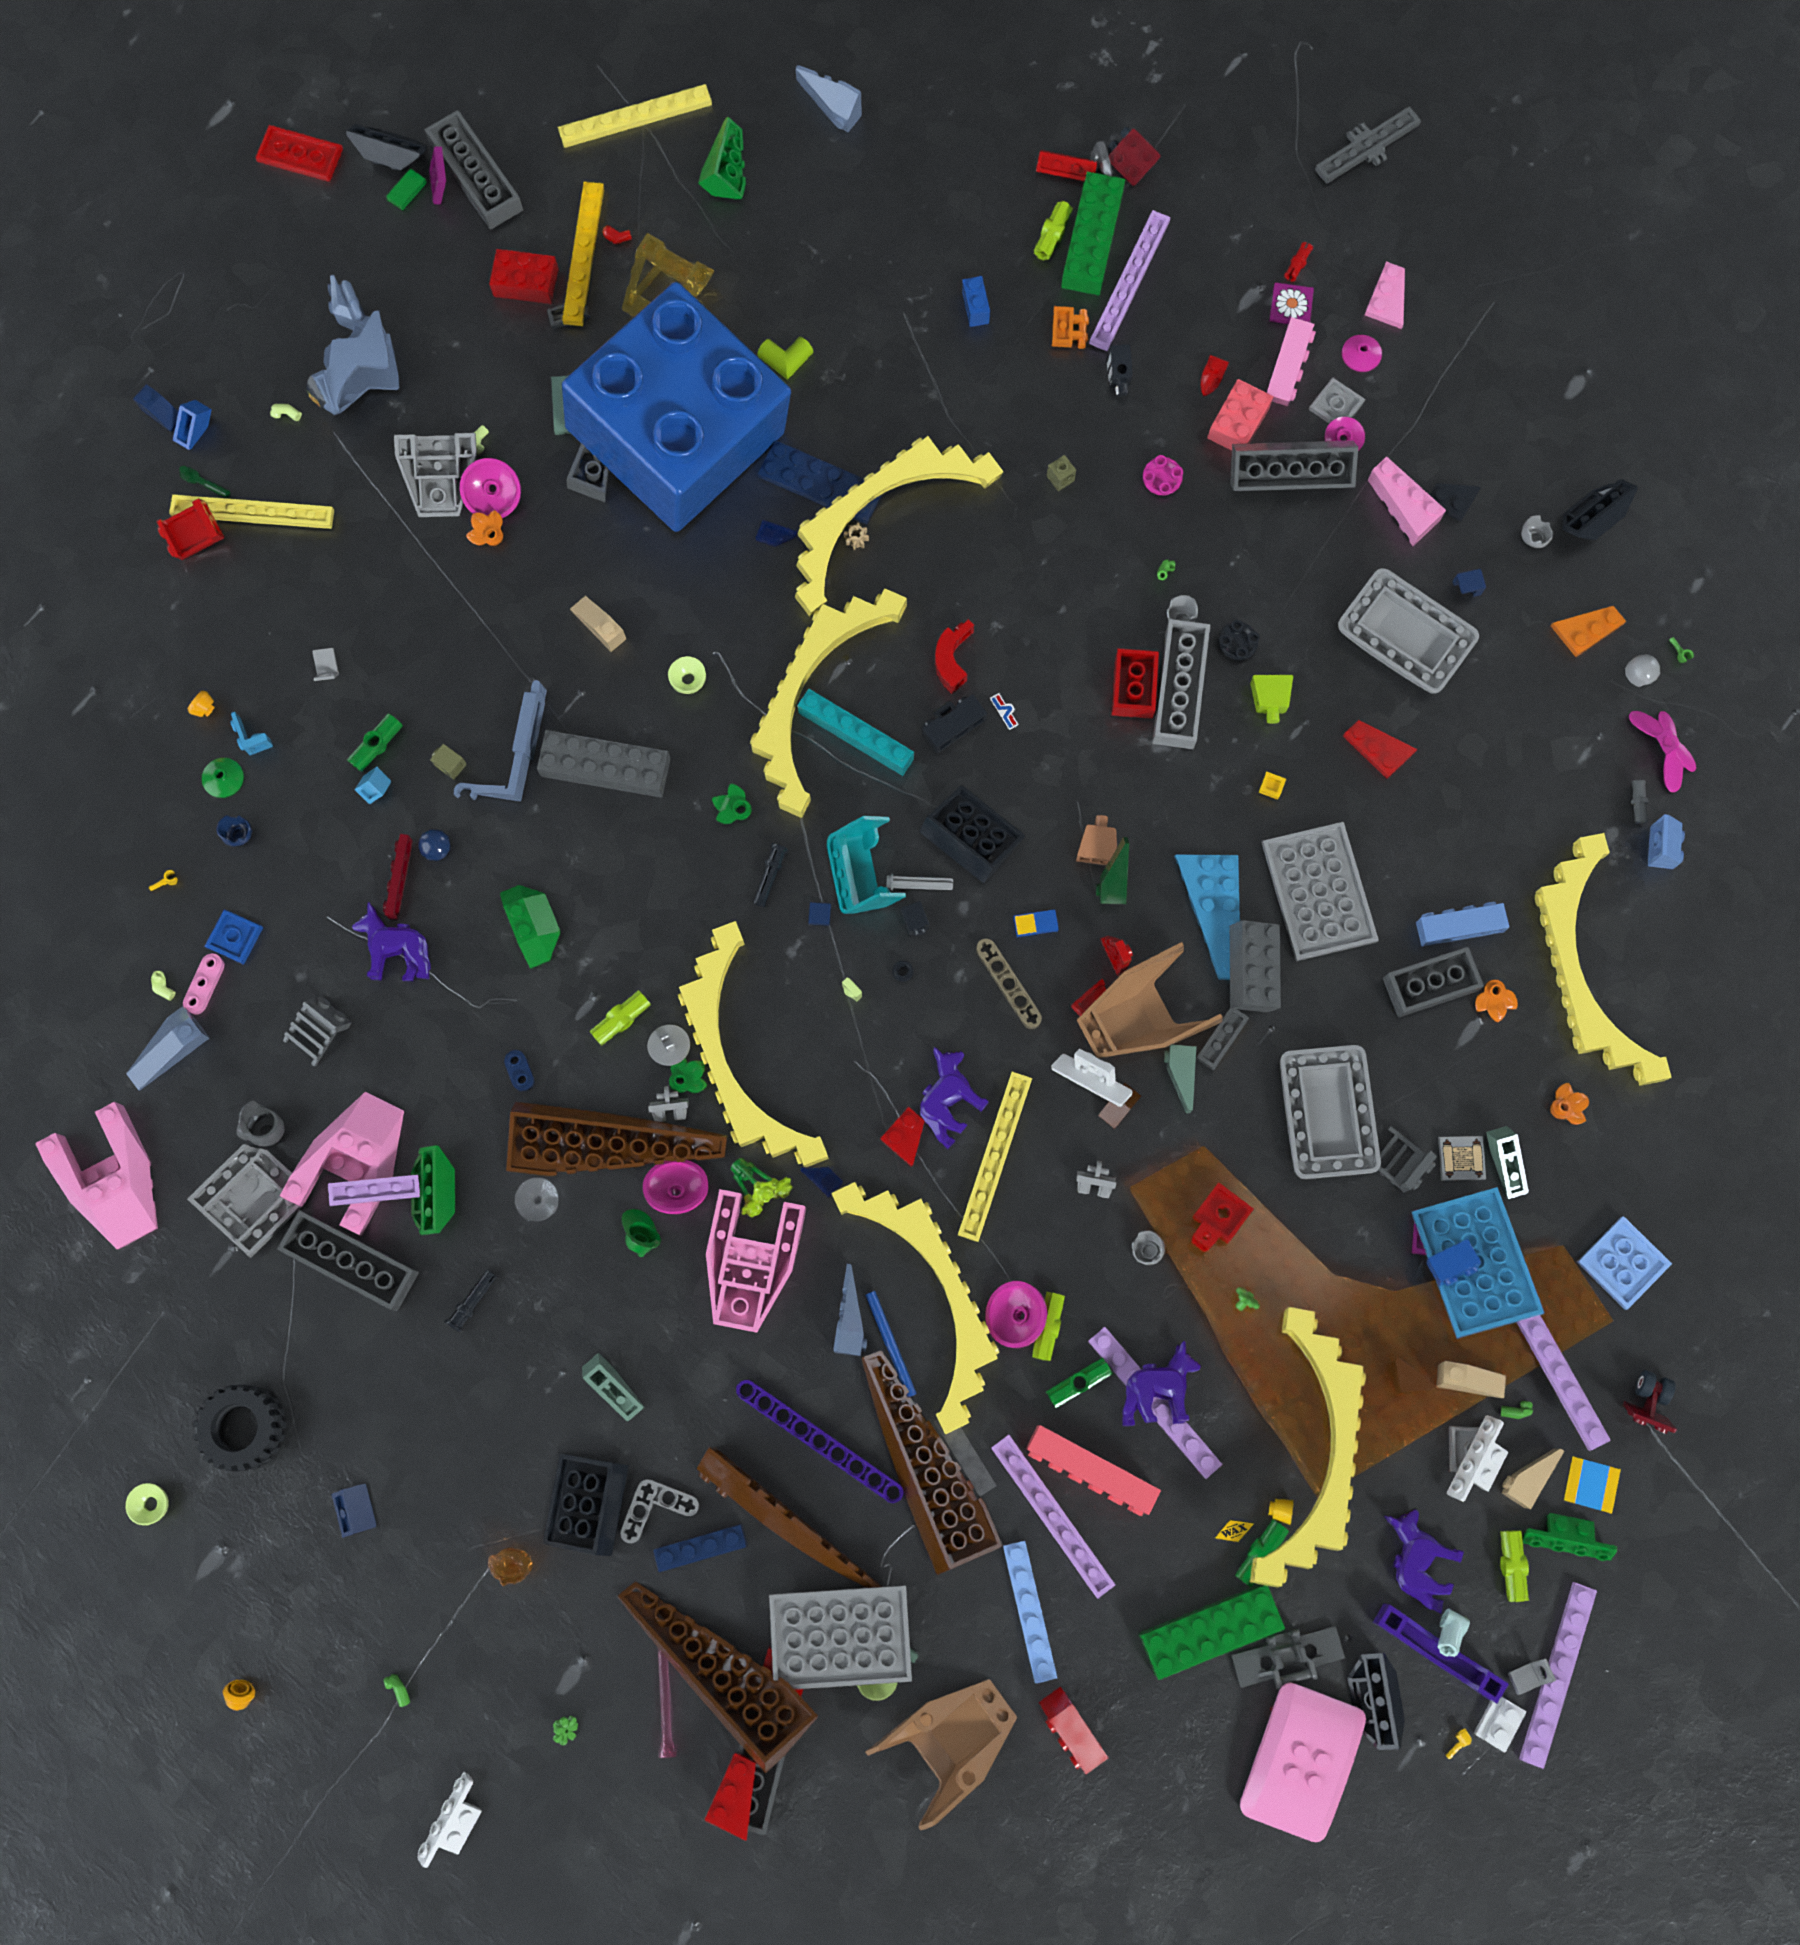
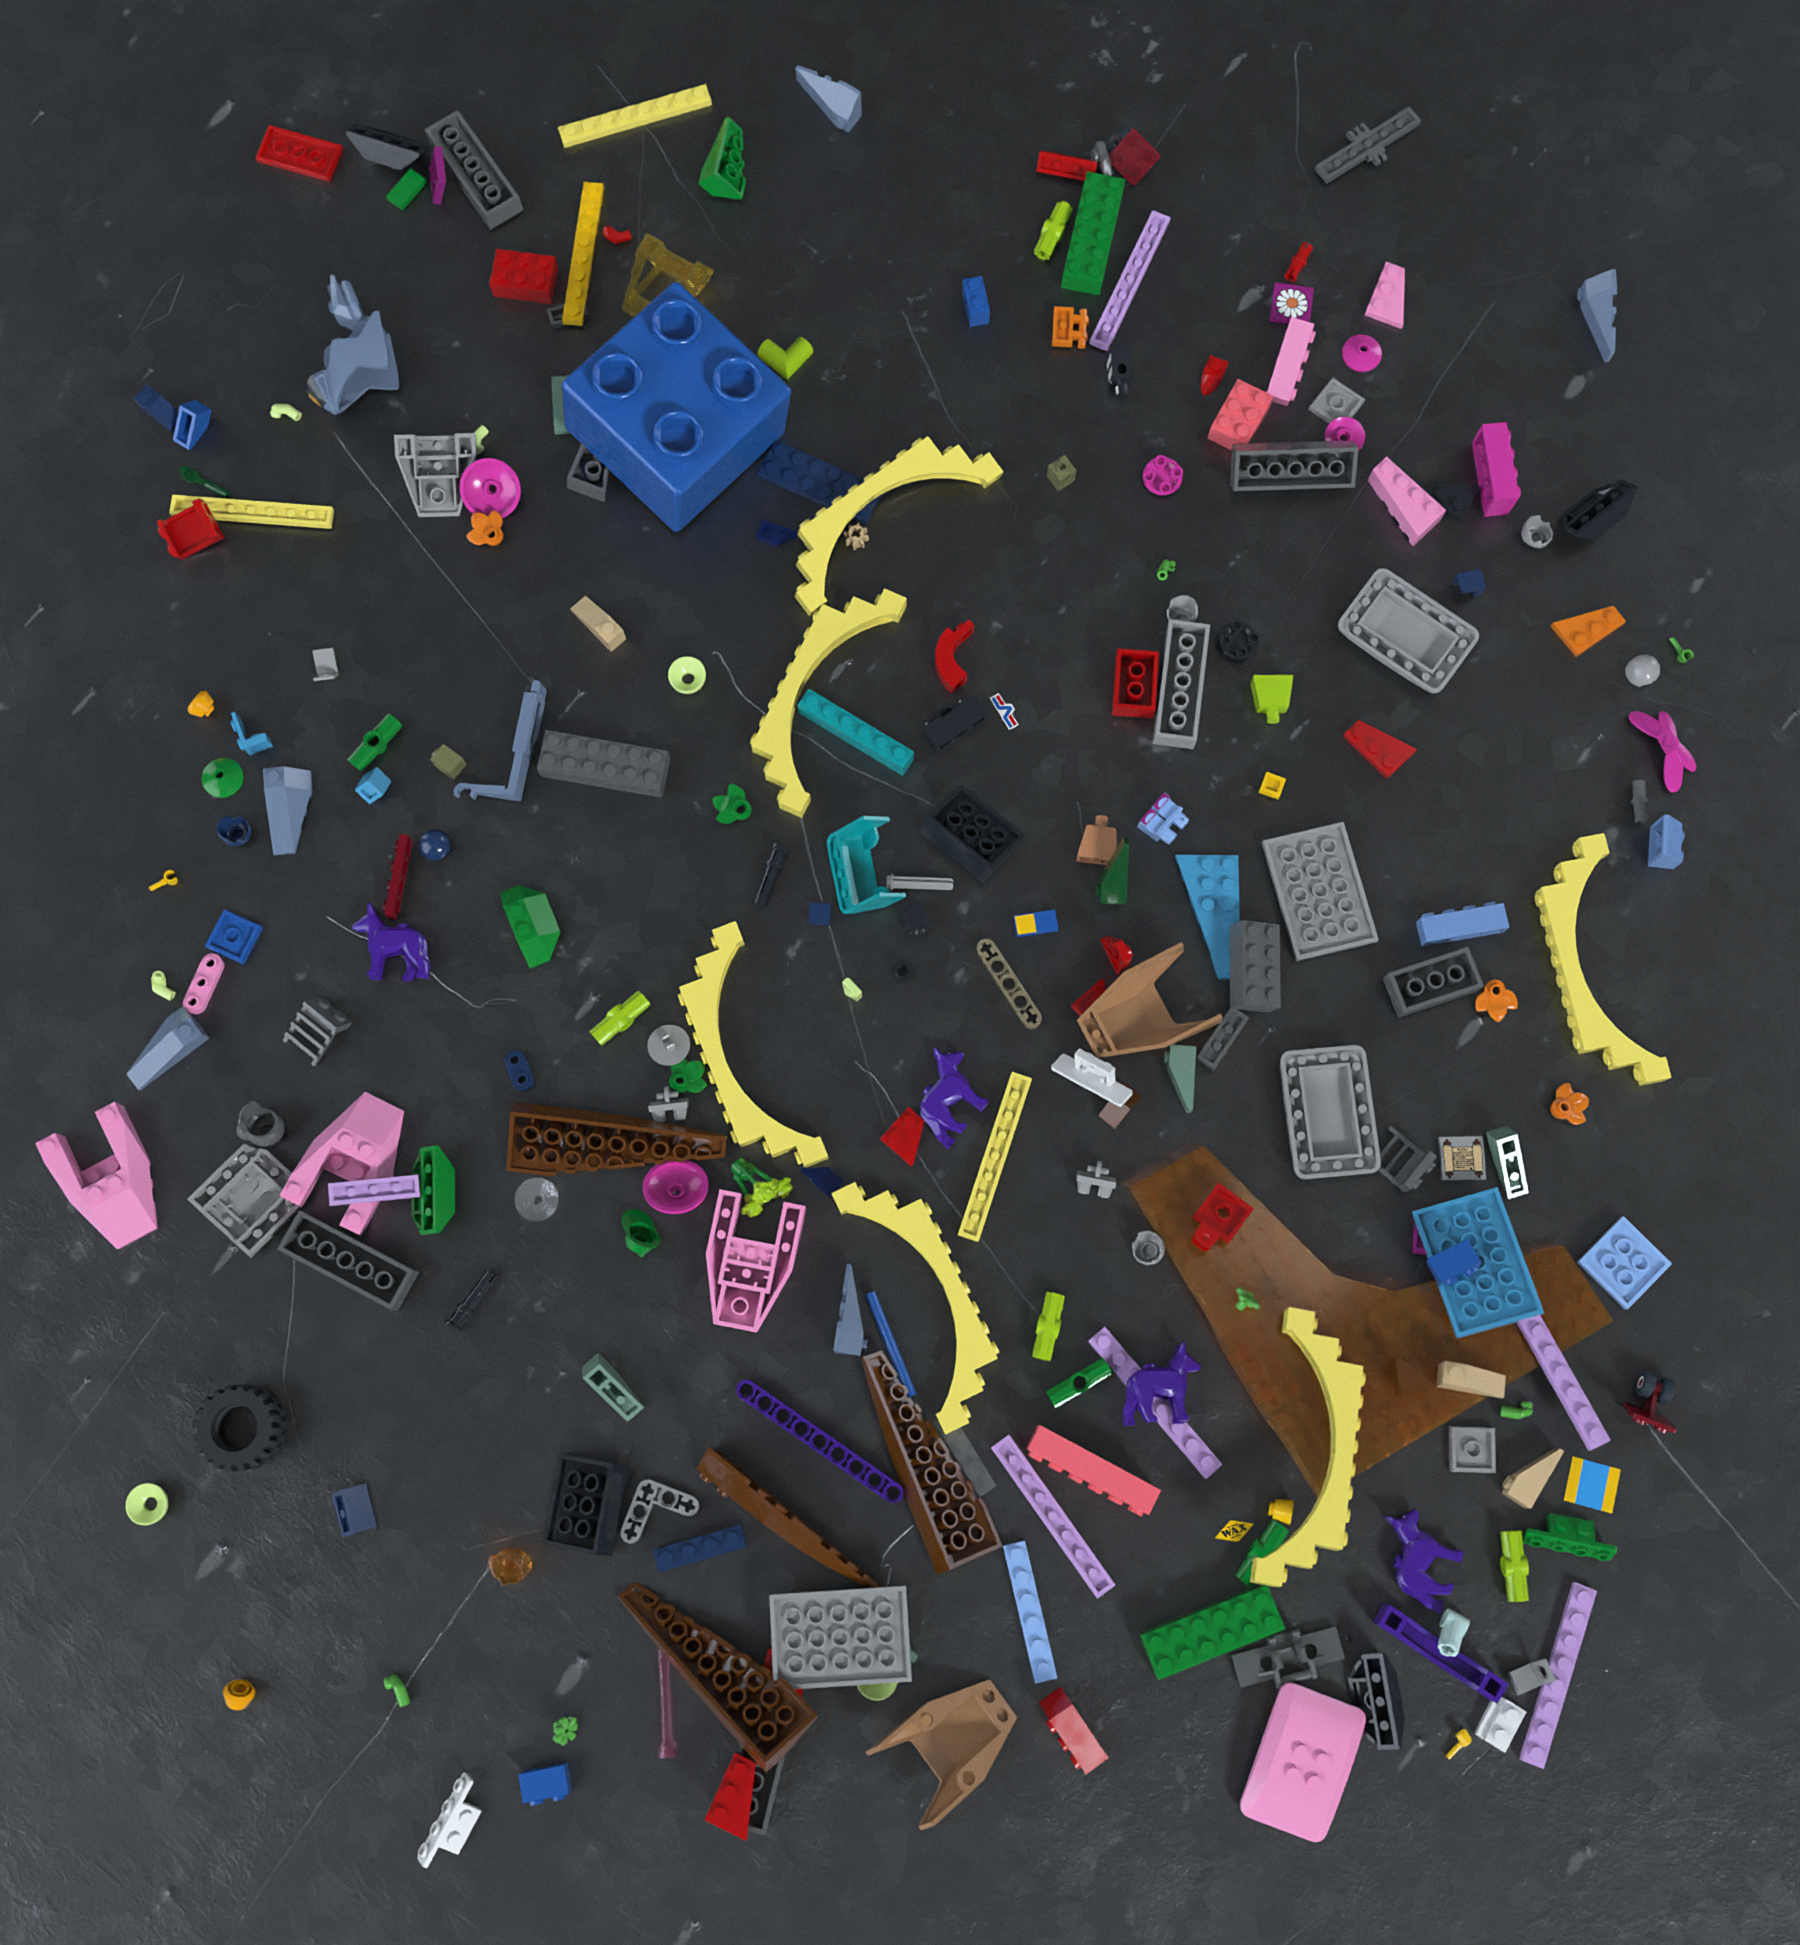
(286, 798): none -> sand blue wedge
(545, 1783): none -> blue brick
(1005, 1312): dark pink dish -> none
(1160, 817): none -> light blue hips
(1481, 1461): white bracket -> none
(1496, 469): none -> dark pink brick
(1597, 308): none -> sand blue wedge

